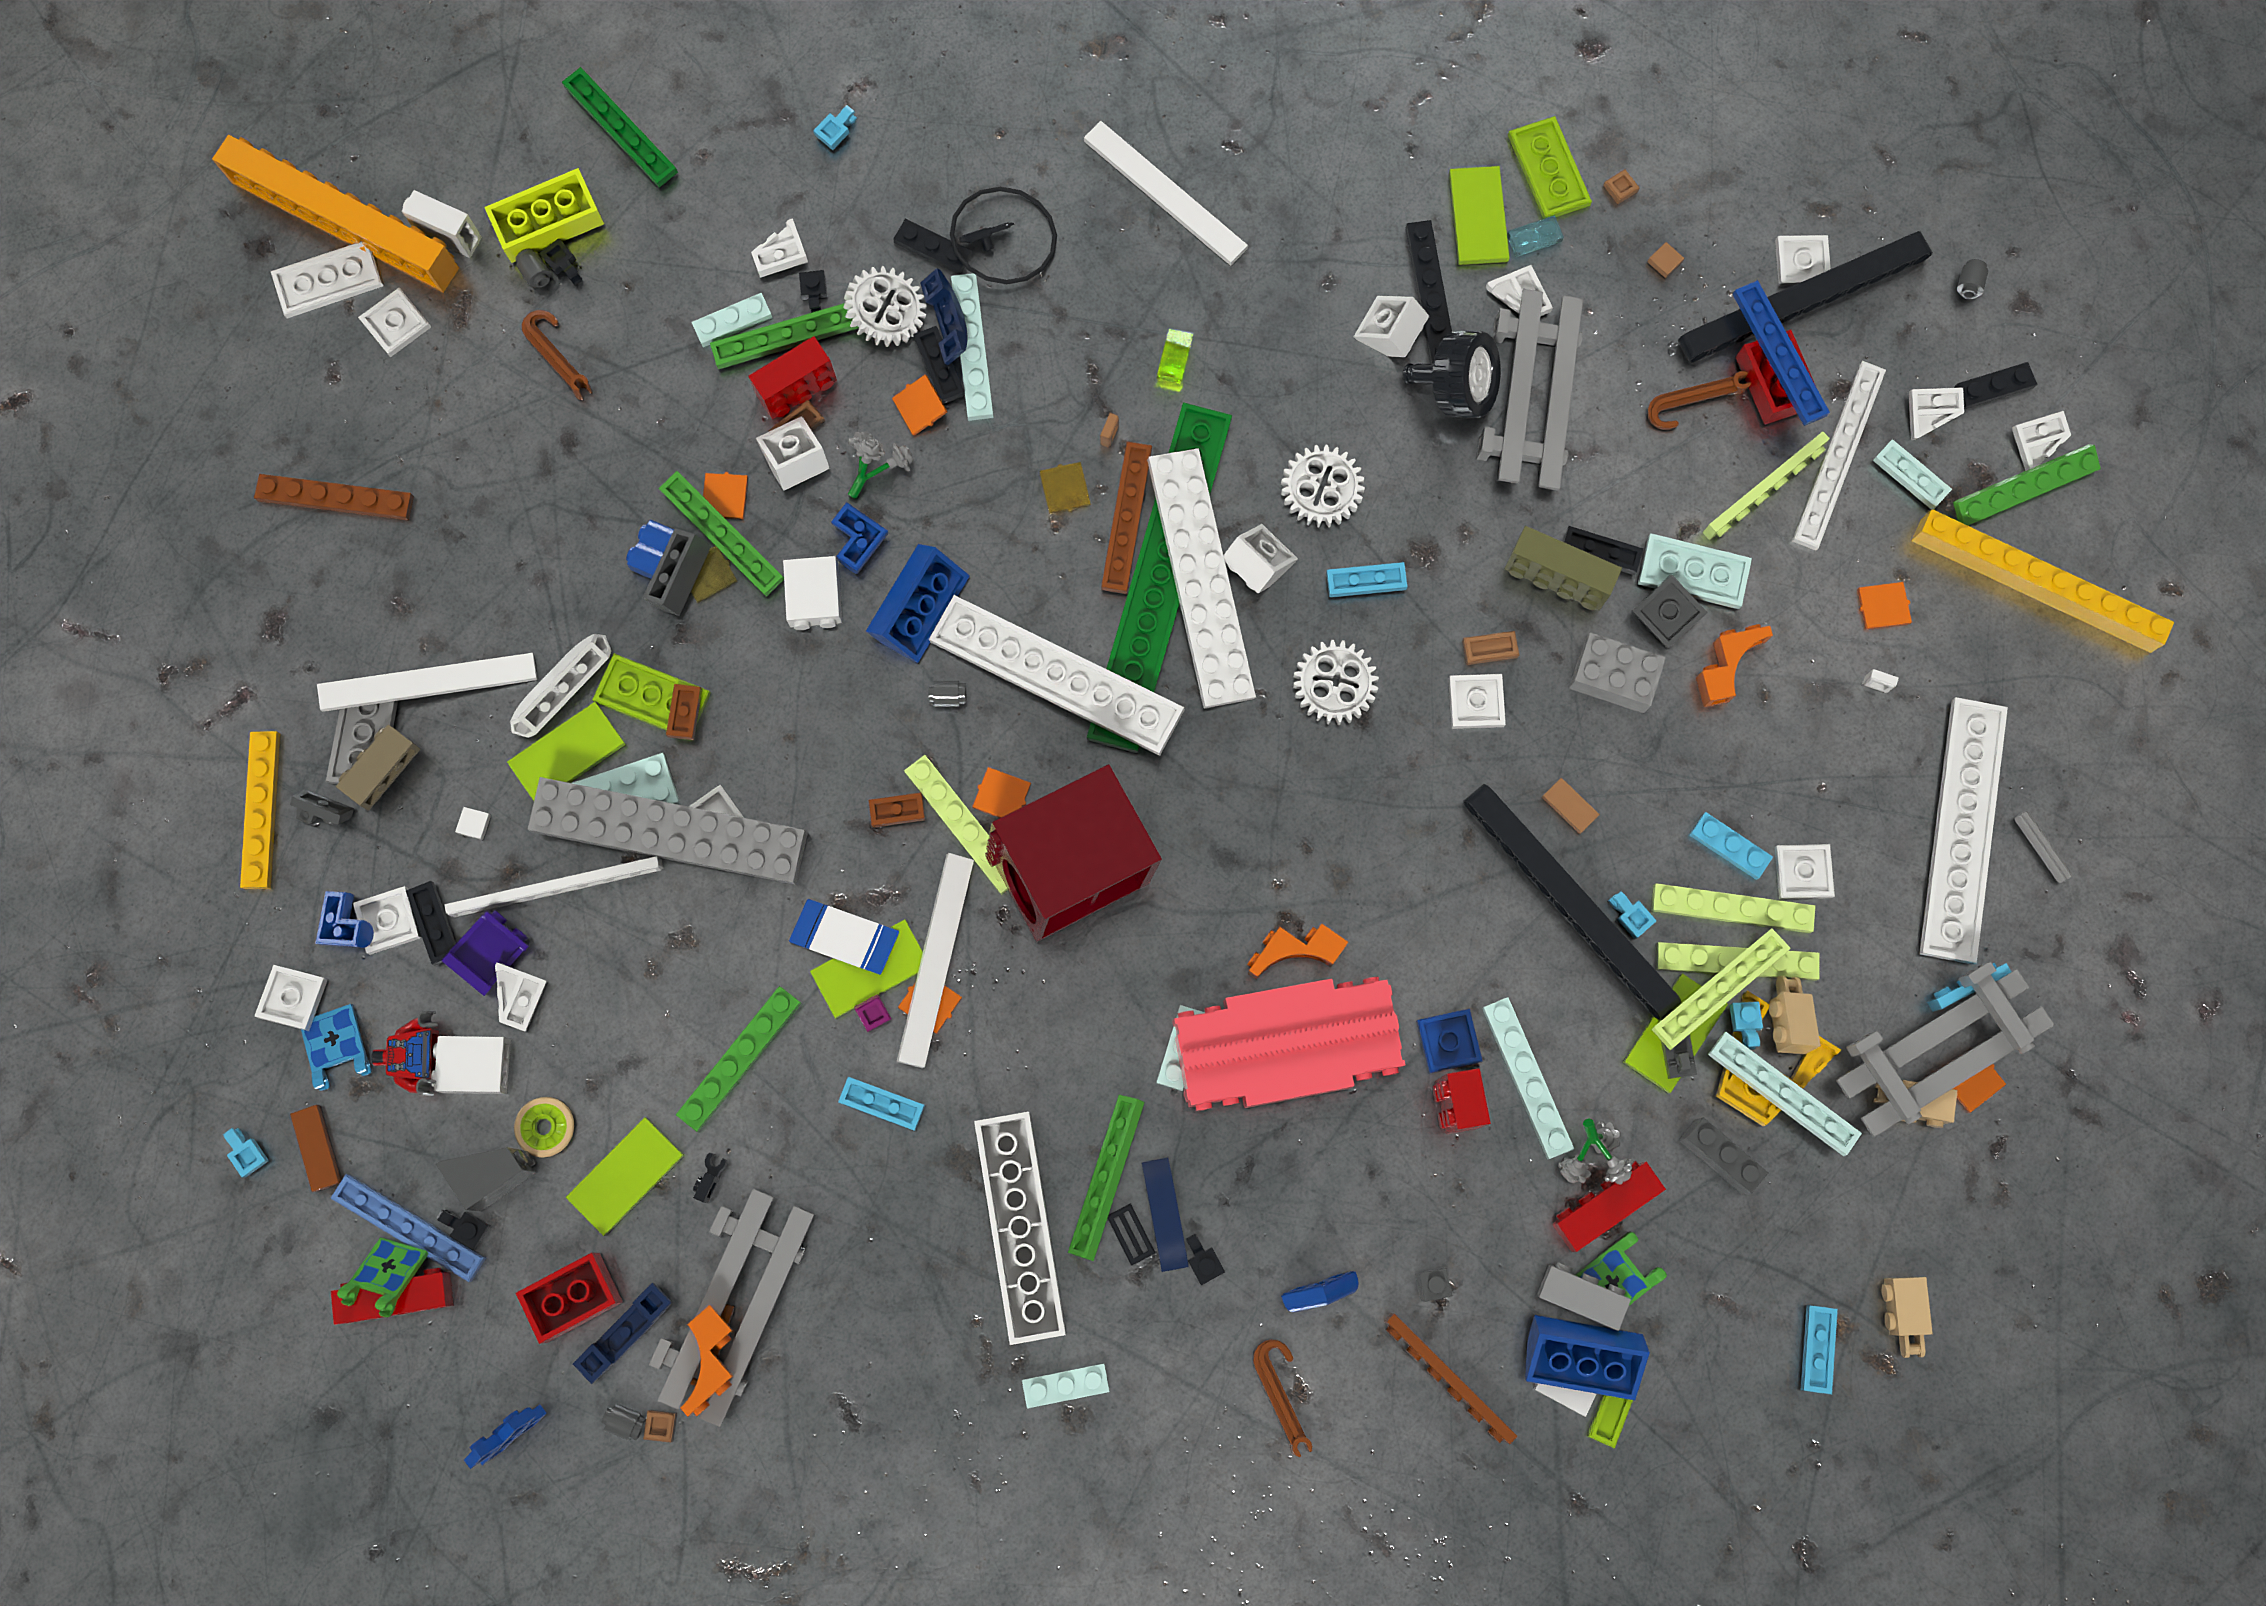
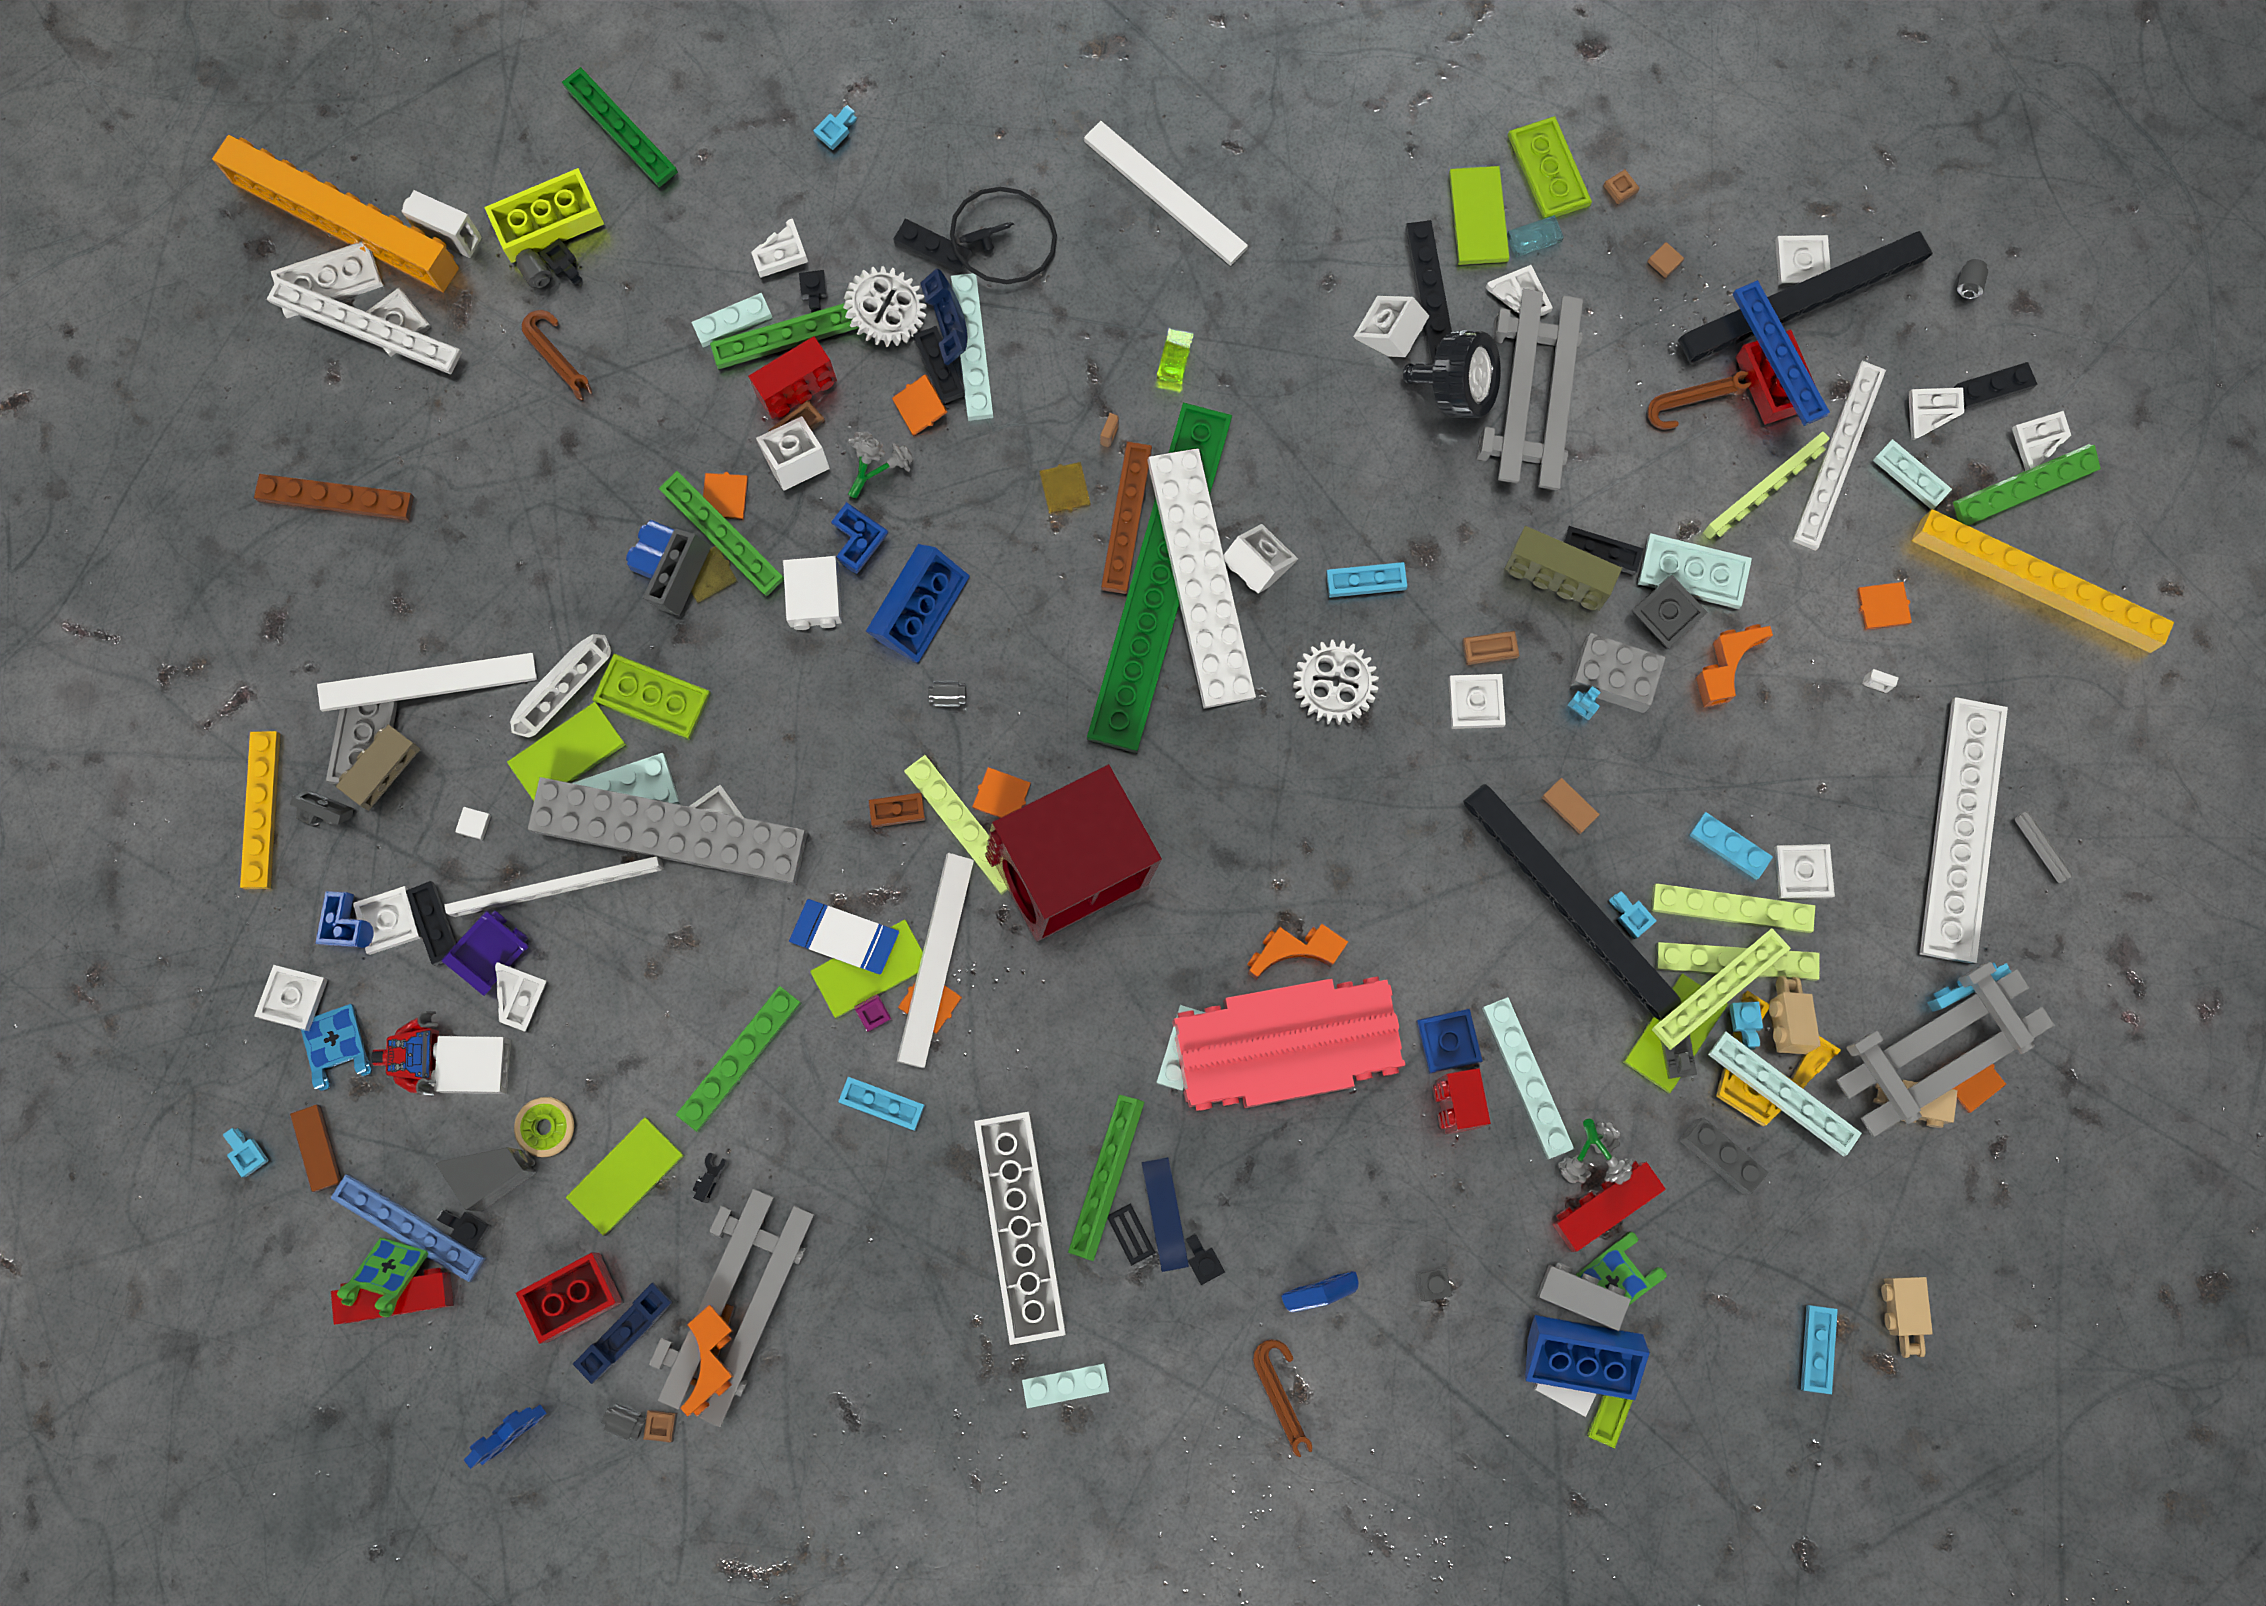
(364, 325): none -> white tile
(684, 712): dark orange plate -> none
(1057, 675): white plate -> none
(1300, 478): white gear -> none
(1457, 1387): dark orange plate -> none
(1585, 703): none -> medium azure plate

